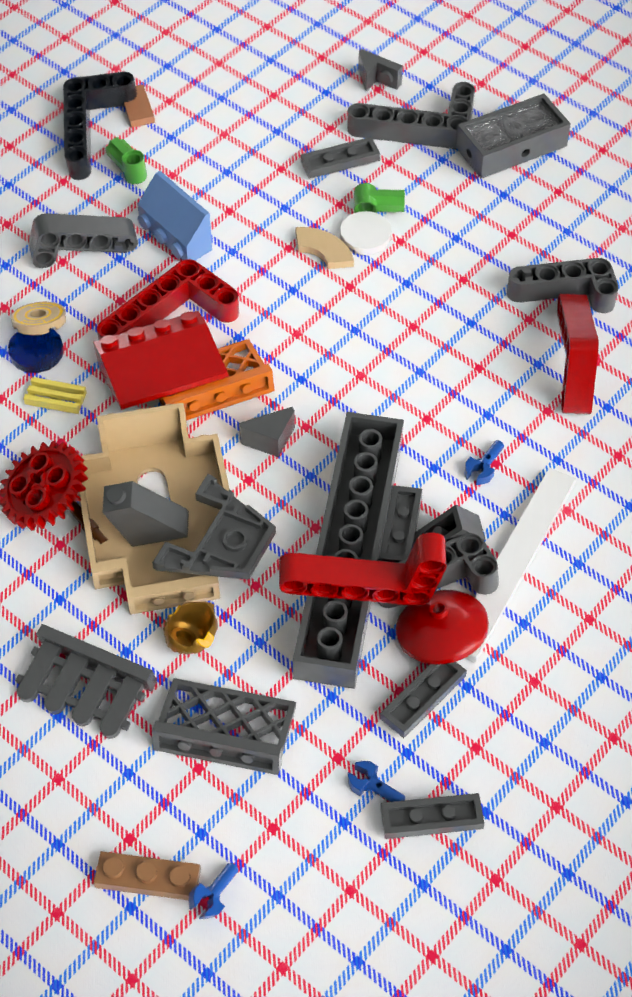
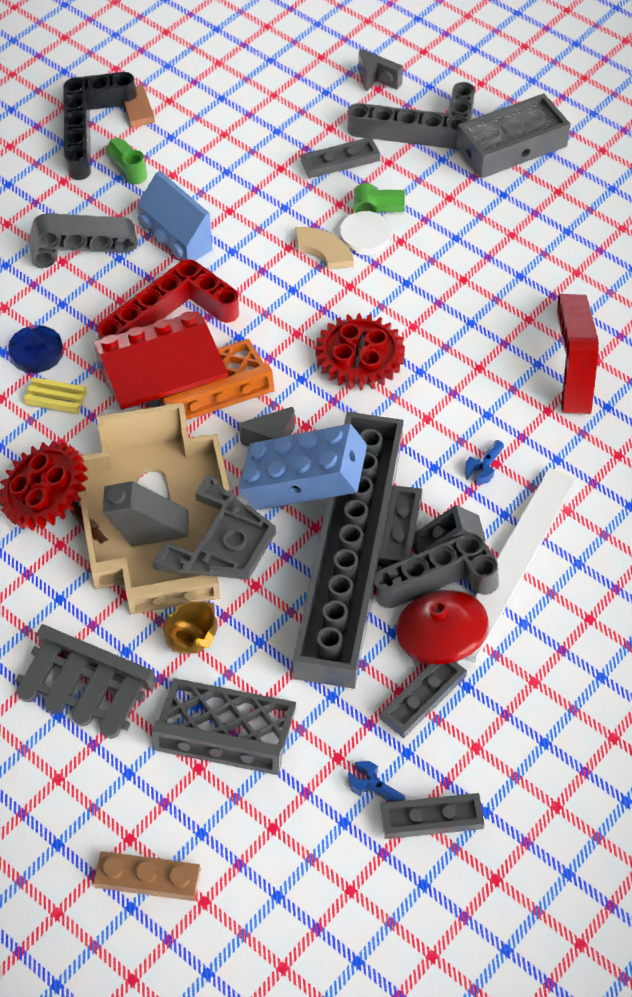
(38, 318): tan tile -> none
(213, 892): blue bar -> none
(303, 467): none -> medium blue brick
(368, 580): red beam -> none
(379, 356): none -> red gear
(546, 281): dark grey beam -> none

